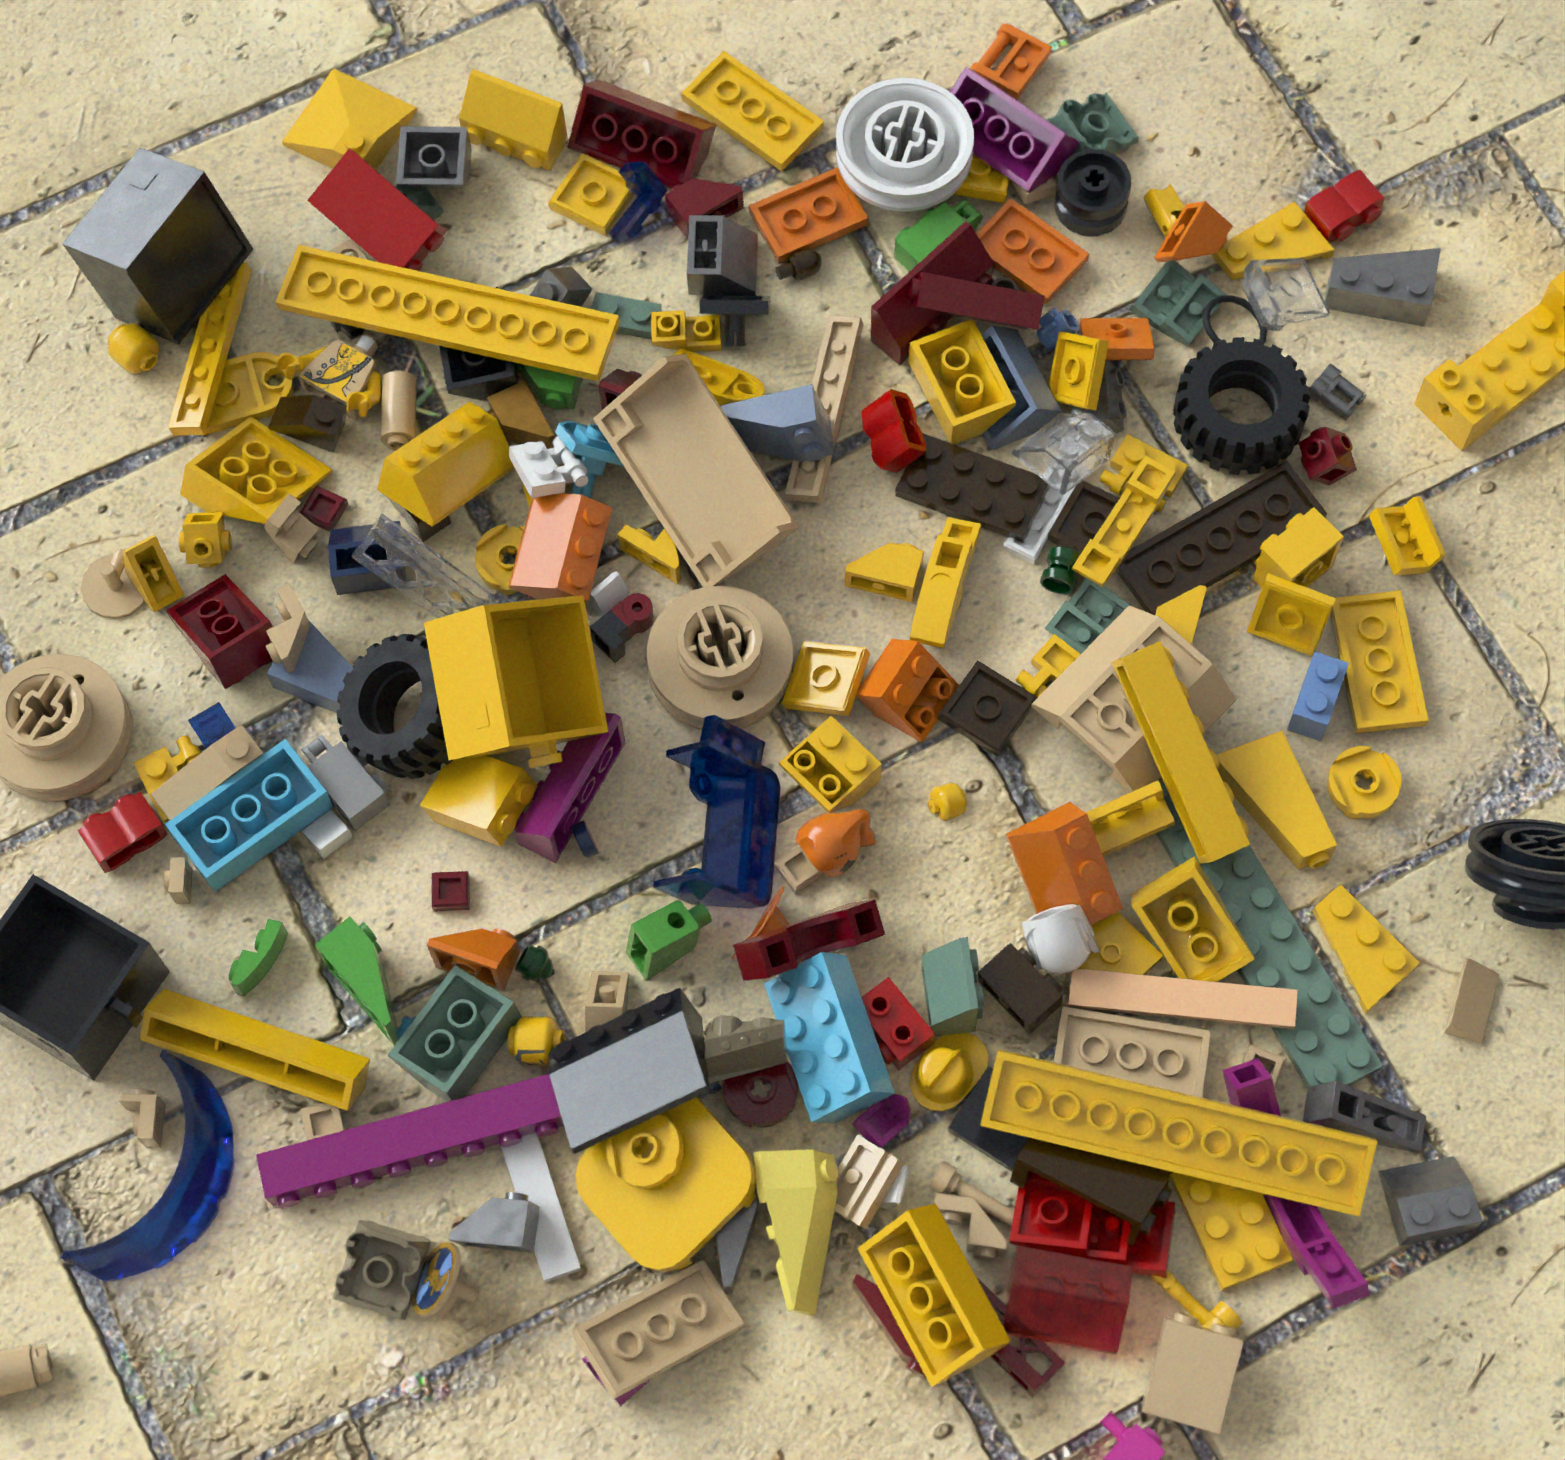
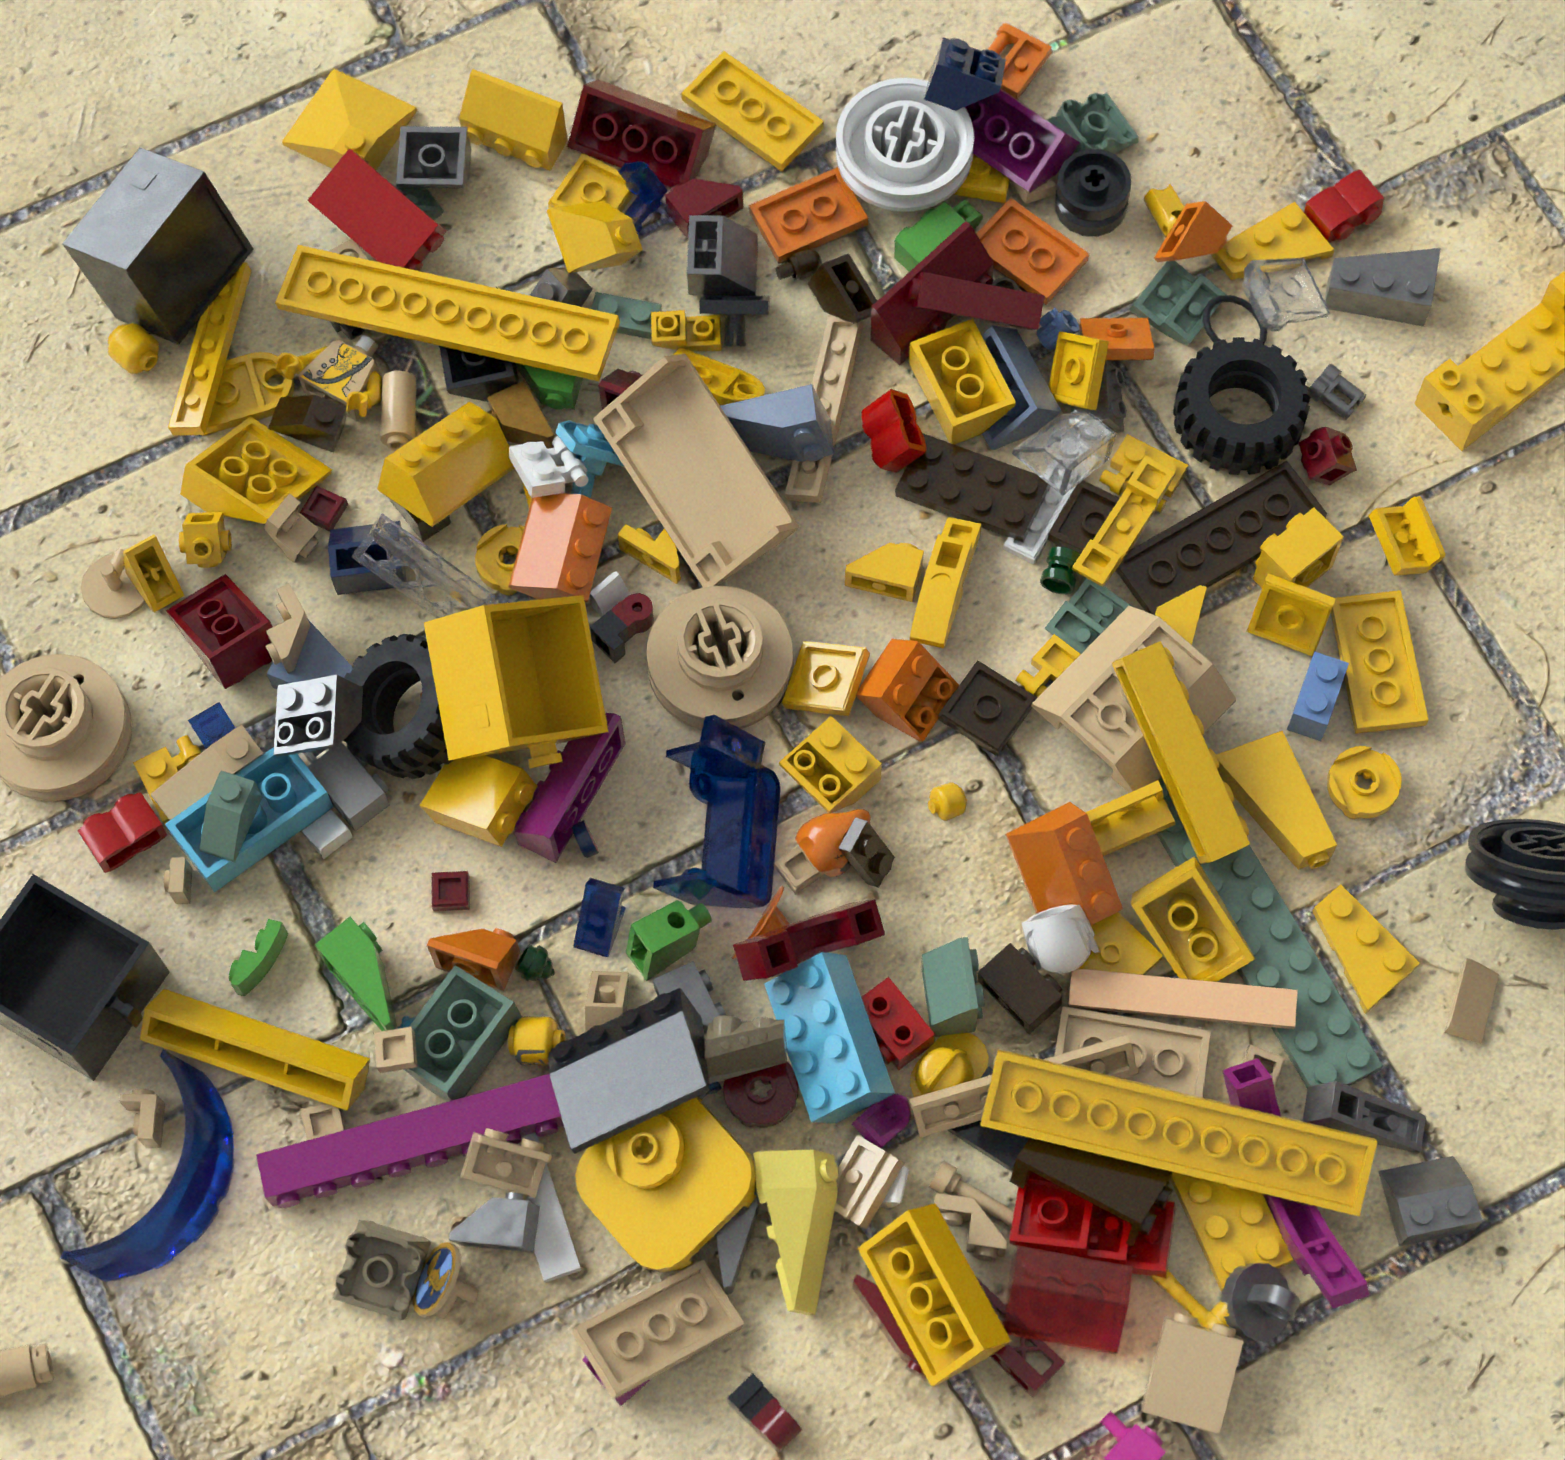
(229, 815): none -> sand green slope
(316, 714): none -> flat silver slope
(395, 1049): none -> tan plate
(504, 1163): none -> tan bracket
(593, 235): none -> yellow slope
(599, 917): none -> clear blue slope
(696, 988): none -> flat silver slope
(764, 1413): none -> leg
(842, 290): none -> dark brown slope
(866, 852): none -> dark brown plate
(963, 75): none -> dark blue slope
(966, 1101): none -> tan plate
(1258, 1302): none -> flat silver tile

